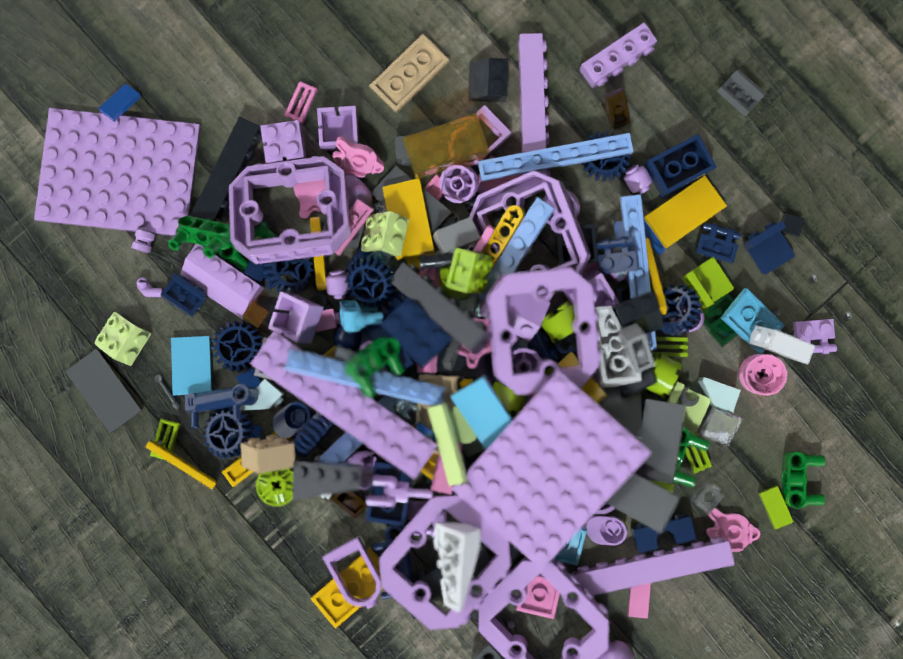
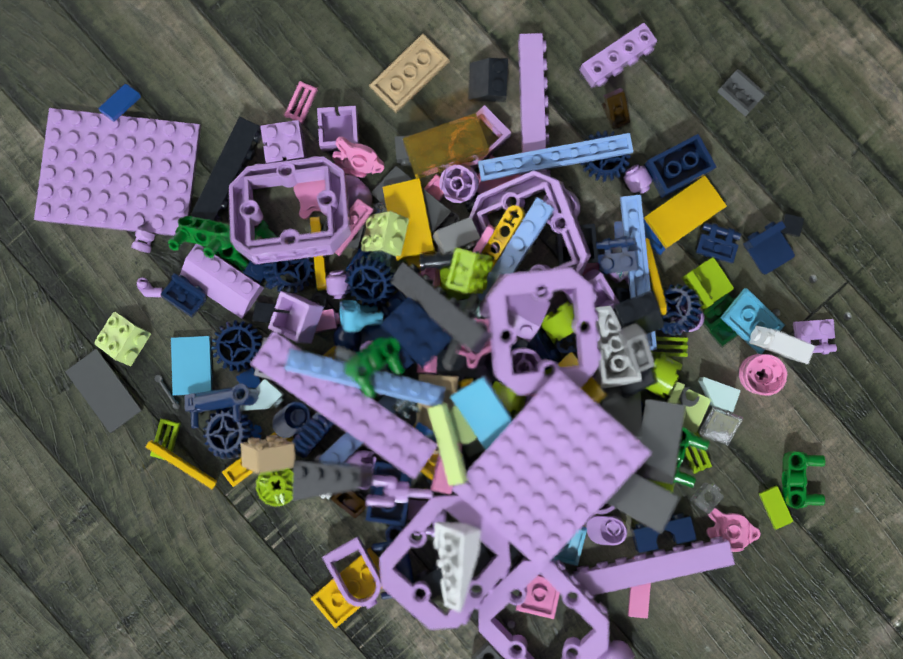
(255, 314): clear orange tile -> none

